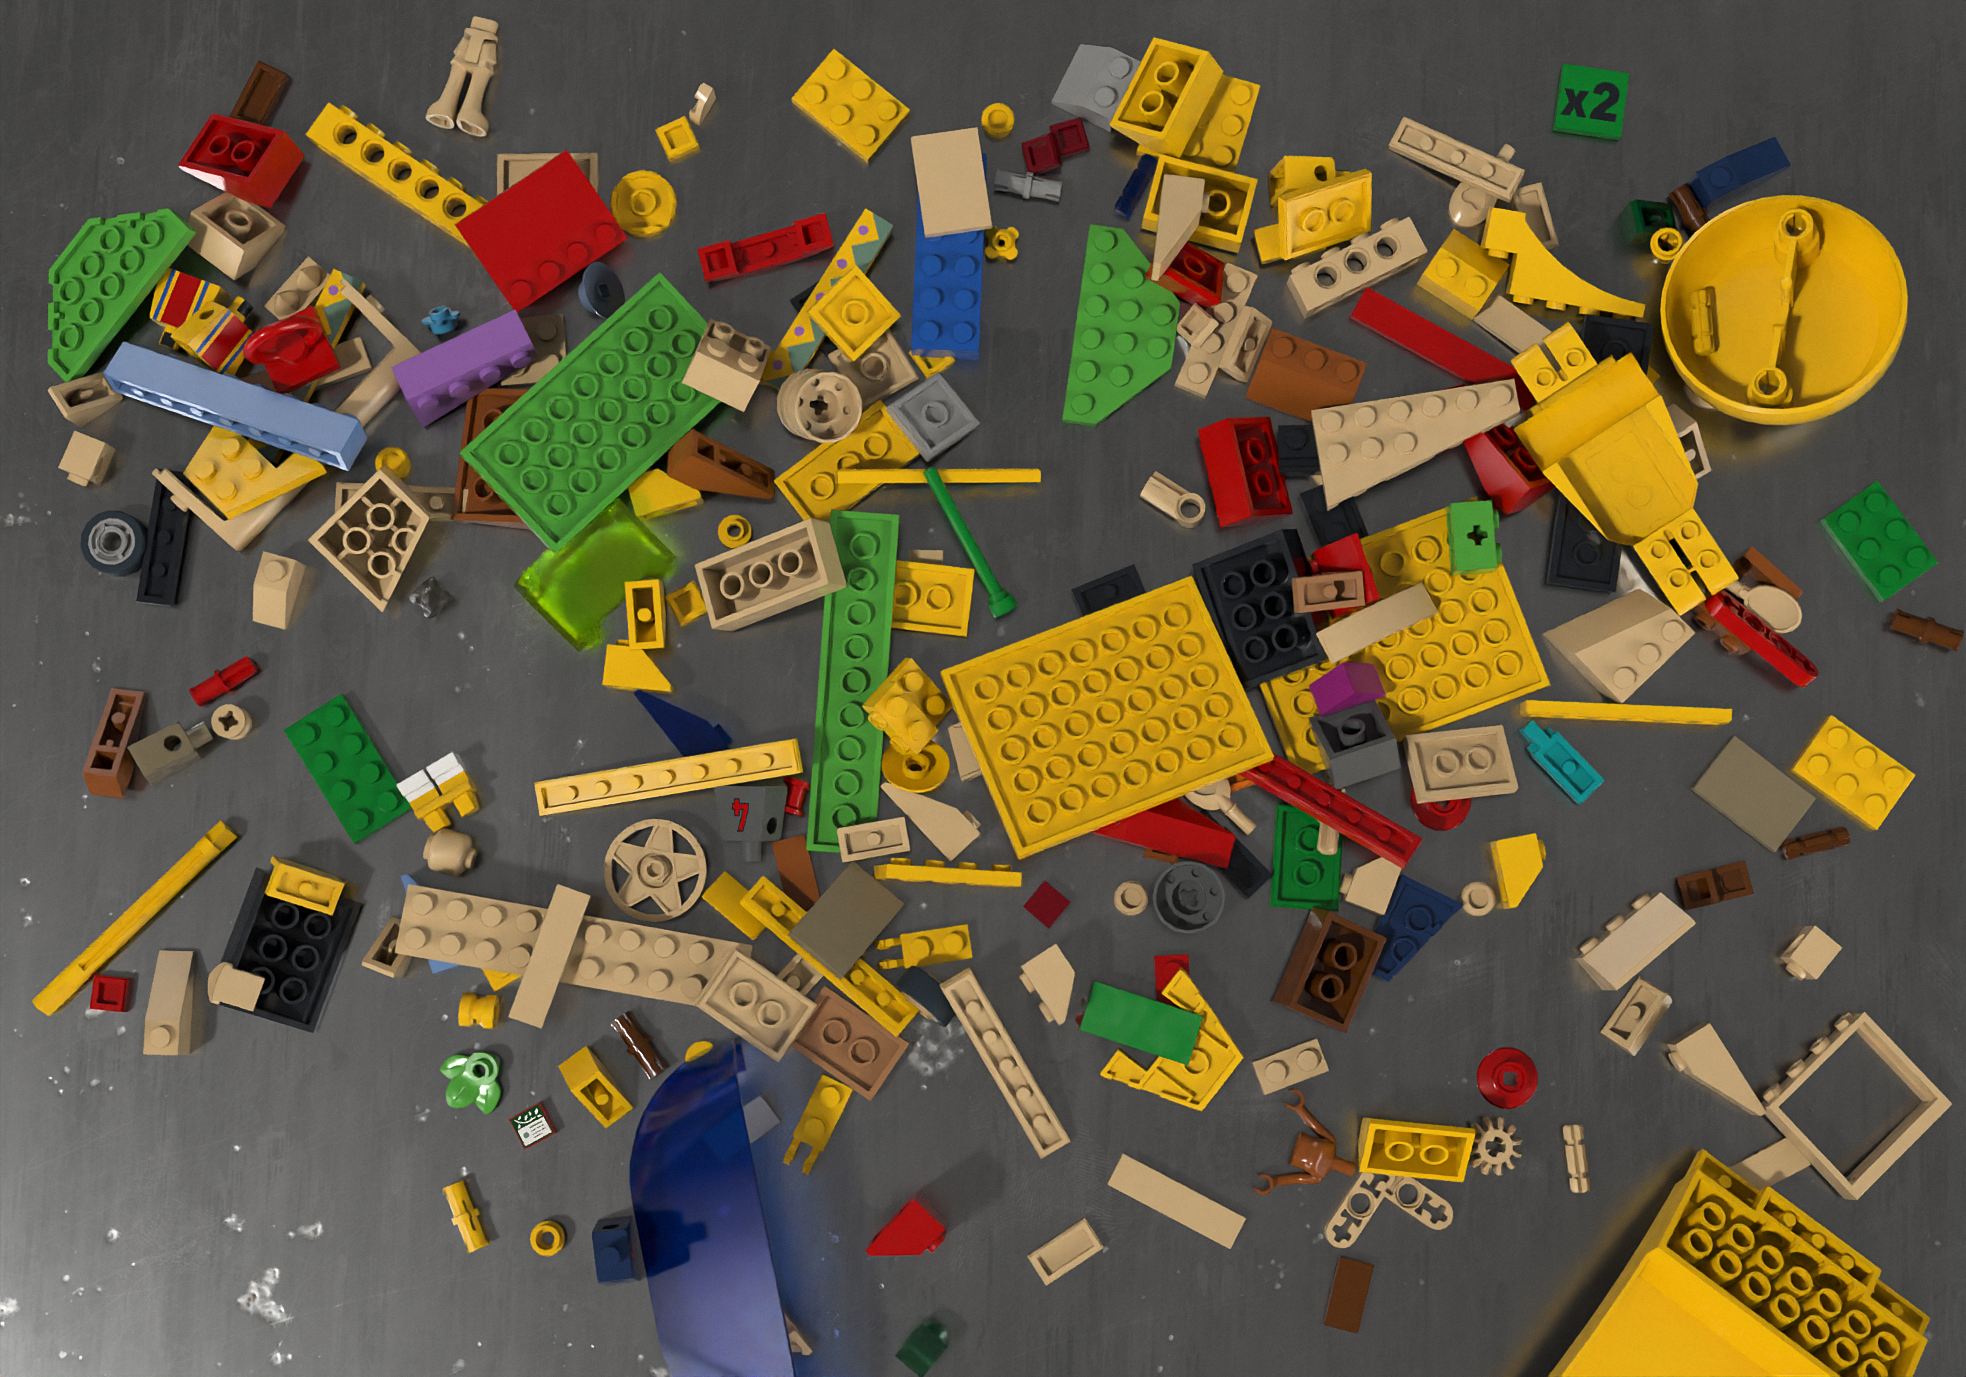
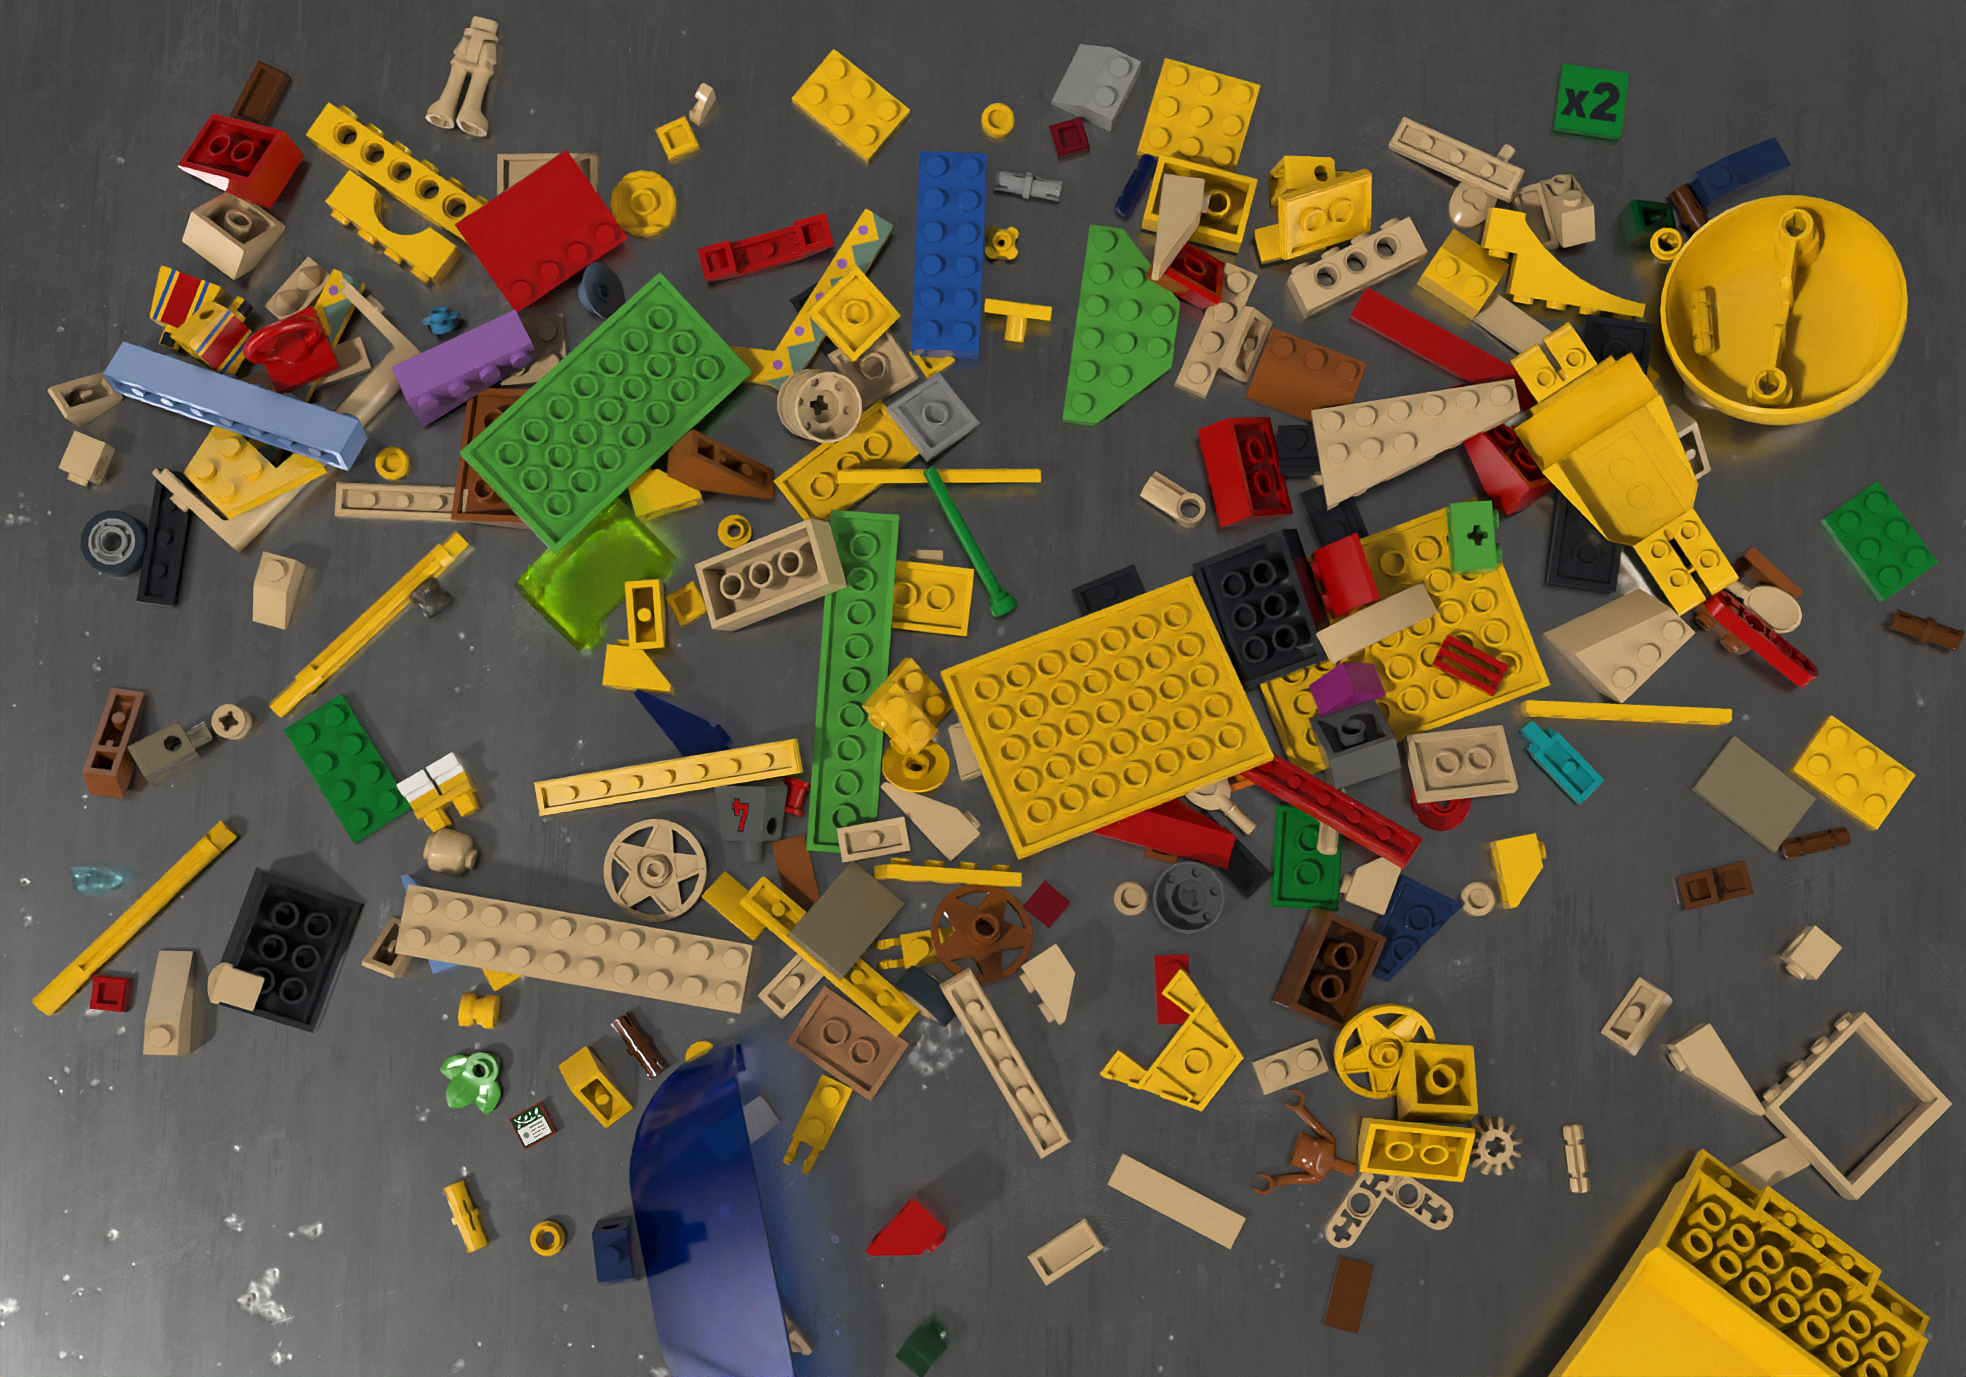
(94, 881): none -> clear light blue piece
(105, 280): bright green plate -> none
(223, 681): red axle -> none
(304, 885): yellow panel -> none
(367, 624): none -> yellow piece
(374, 535): tan wedge -> none
(427, 251): none -> yellow arch
(549, 956): tan tile -> none
(727, 364): tan slope -> none
(755, 1004): tan tile -> none
(951, 182): tan tile -> none
(982, 932): none -> dark orange wheel
(1017, 315): none -> yellow tile
(1042, 154): dark red tile -> none
(1139, 1022): green piece -> none
(1167, 96): yellow slope -> none
(1196, 326): tan tile -> none
(1328, 591): medium nougat slope -> none
(1379, 1049): none -> yellow wheel
(1437, 1083): none -> yellow slope
(1475, 653): none -> red tile
(1491, 1078): red piece -> none
(1570, 210): none -> tan slope
(1633, 940): tan slope -> none

